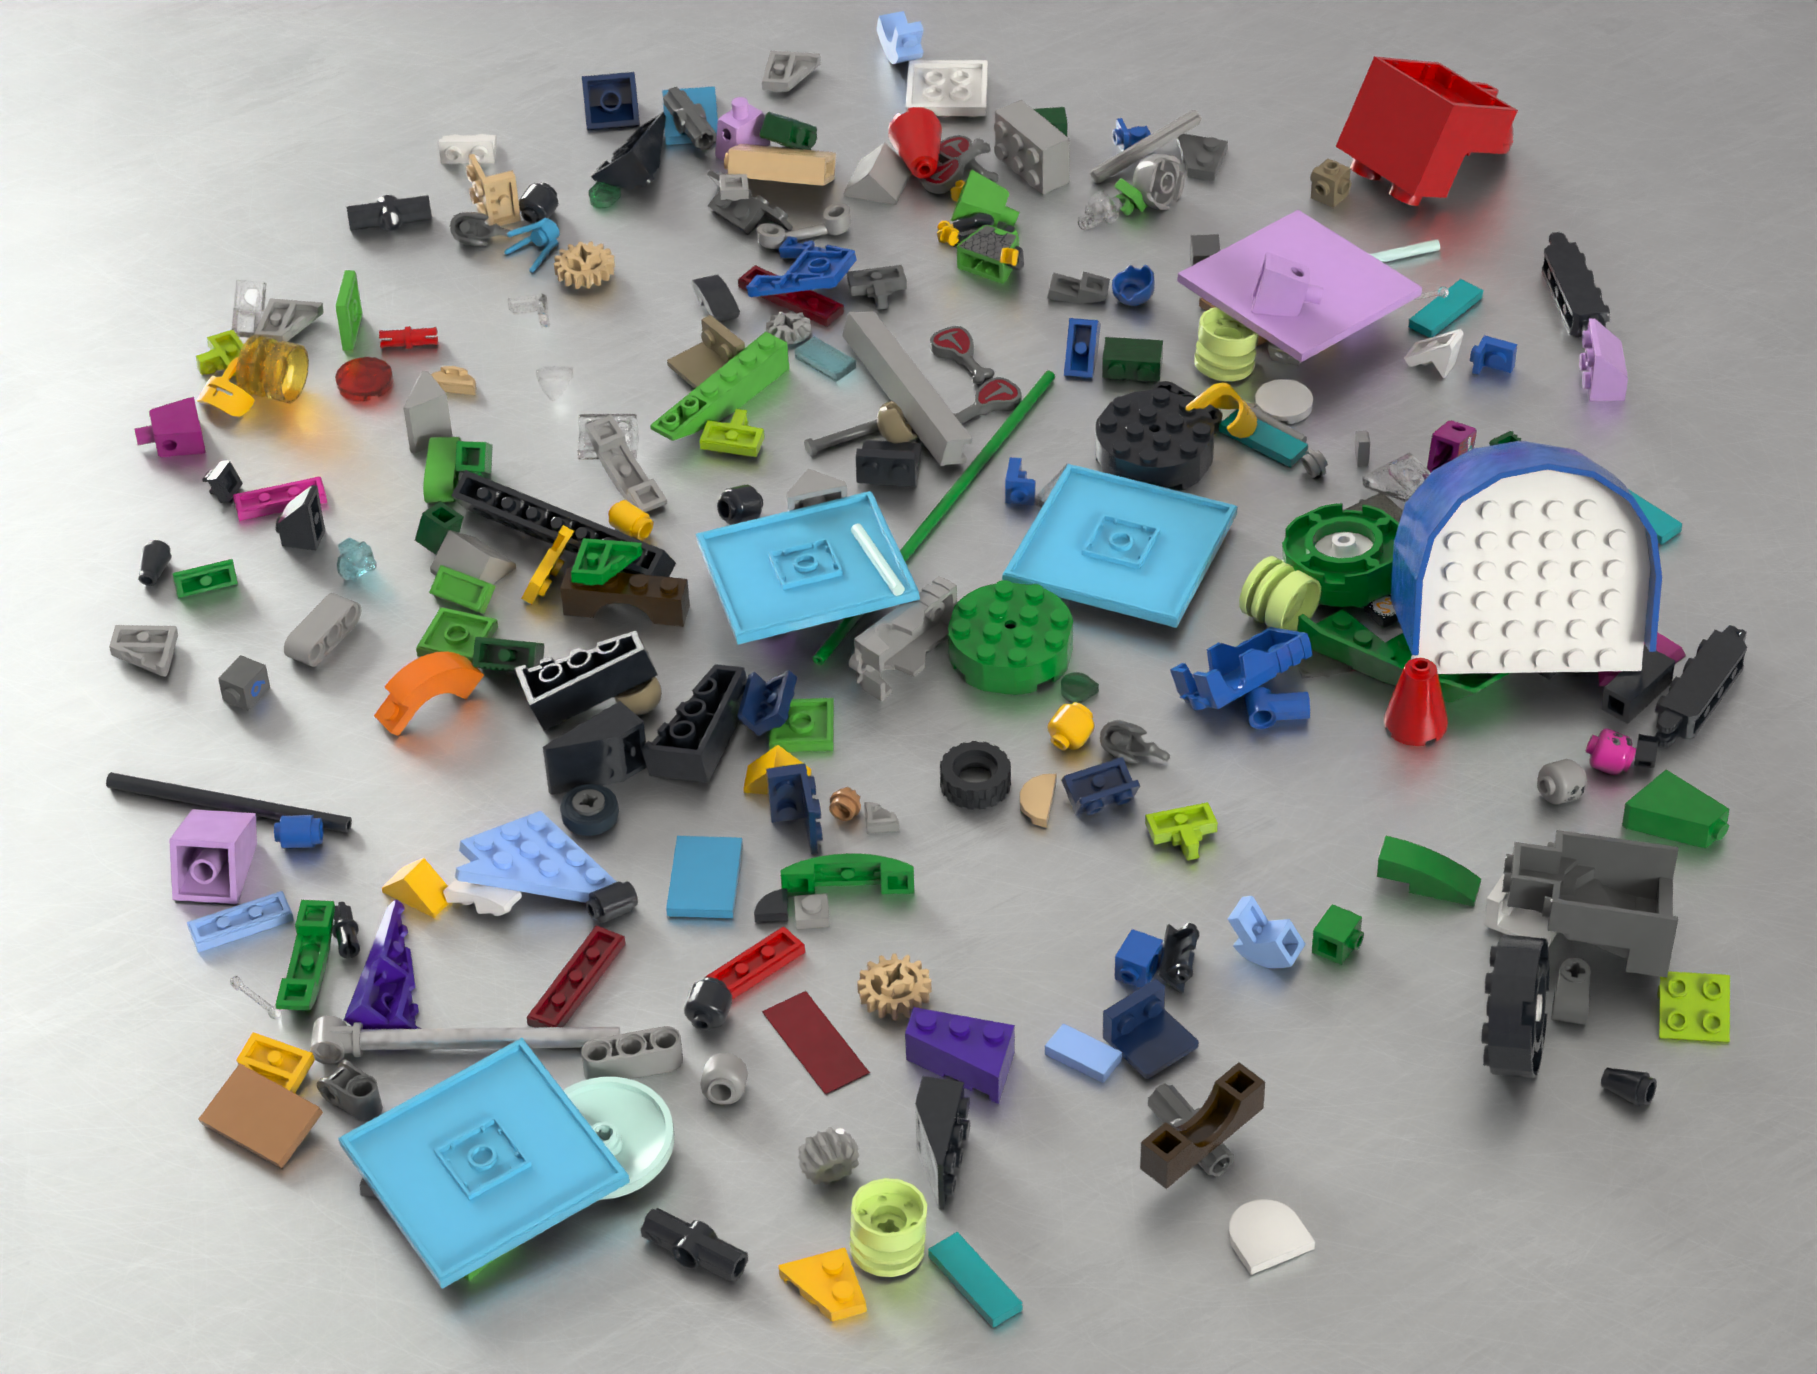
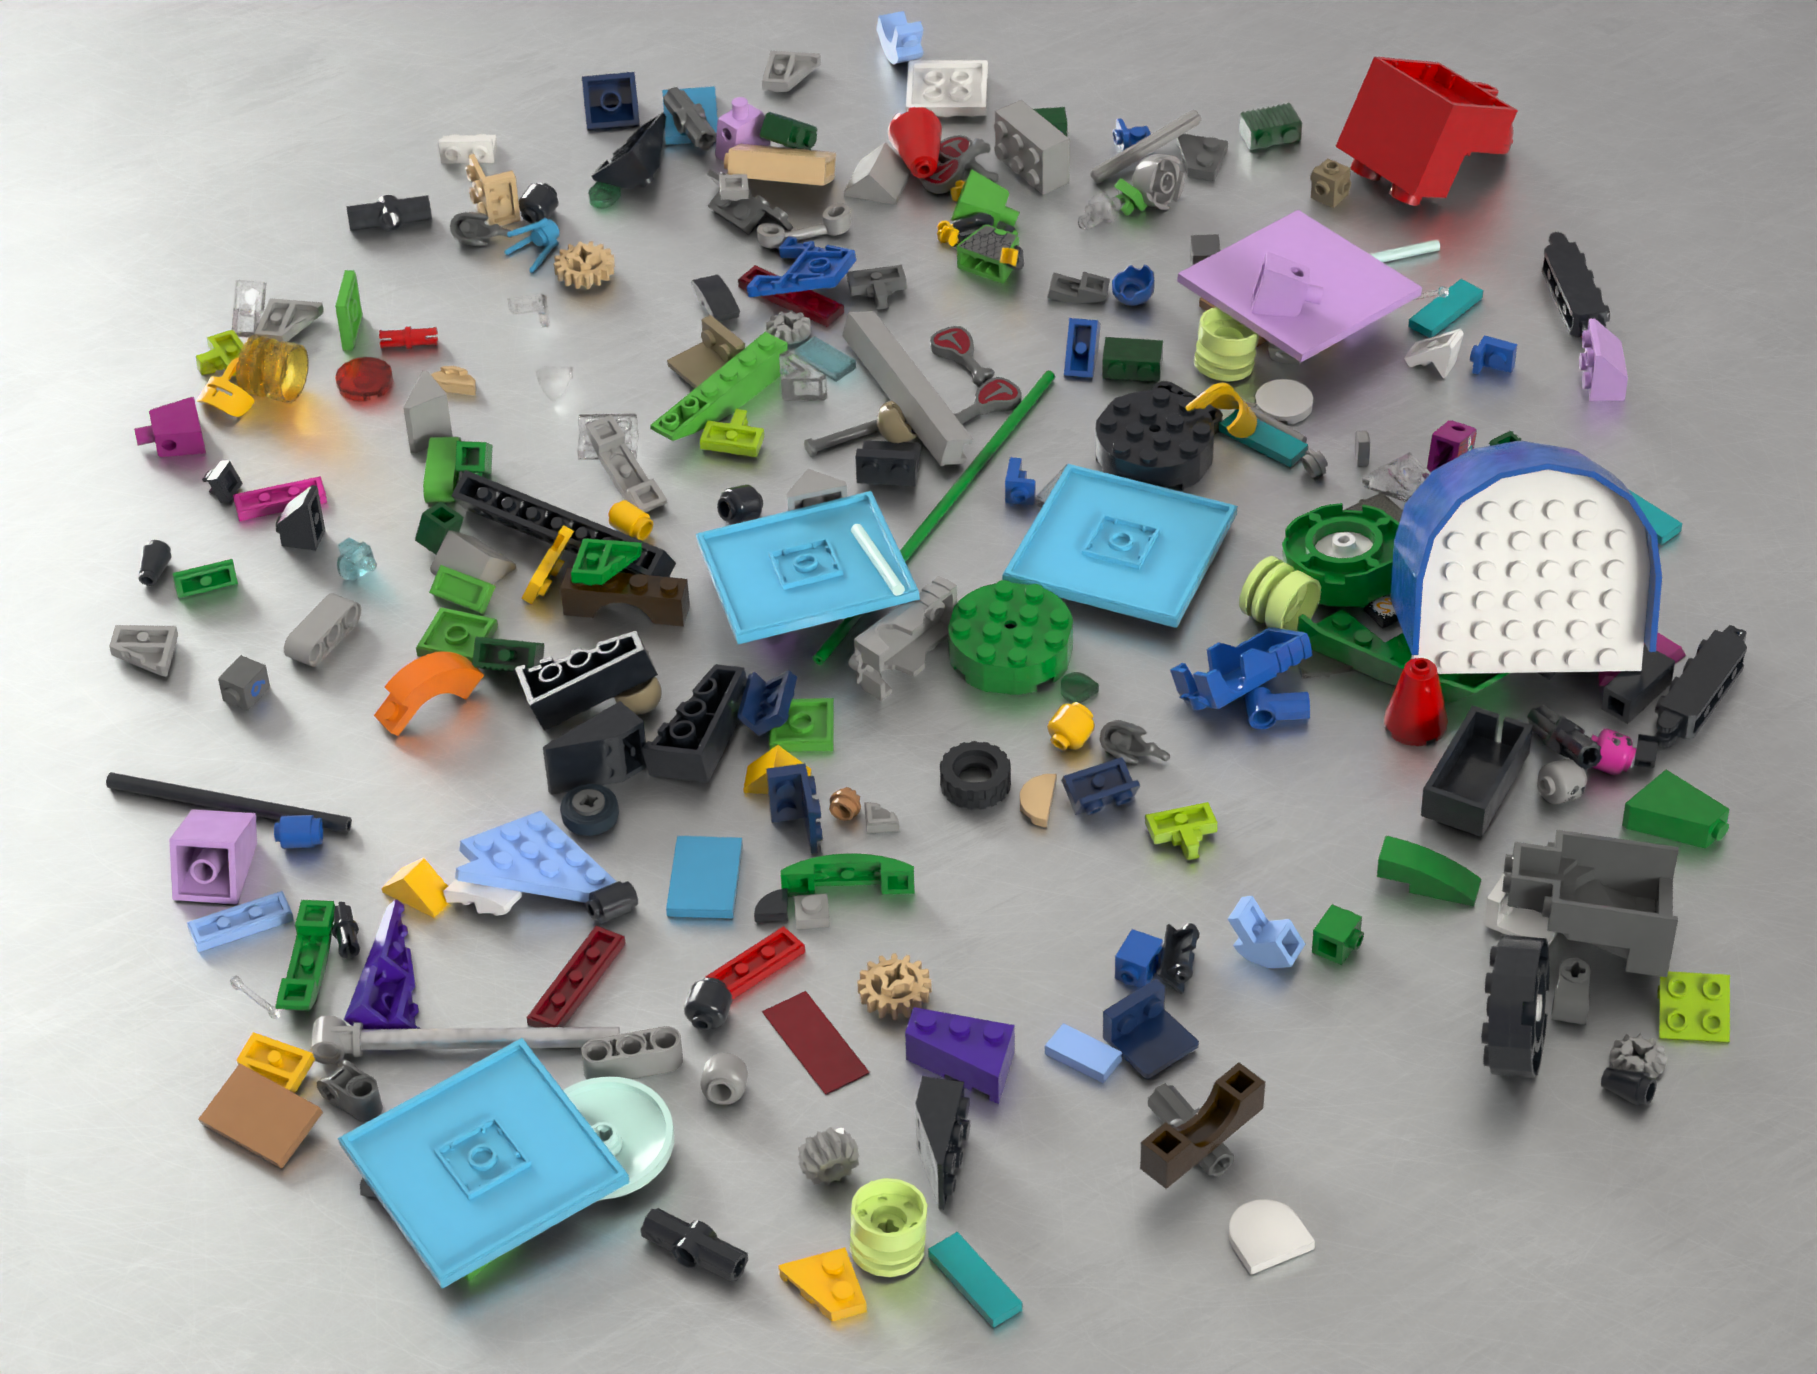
(800, 379): none -> clear slope
(1270, 126): none -> dark green brick
(1476, 771): none -> black piece
(1564, 737): none -> black piece
(1654, 1057): none -> light grey gear

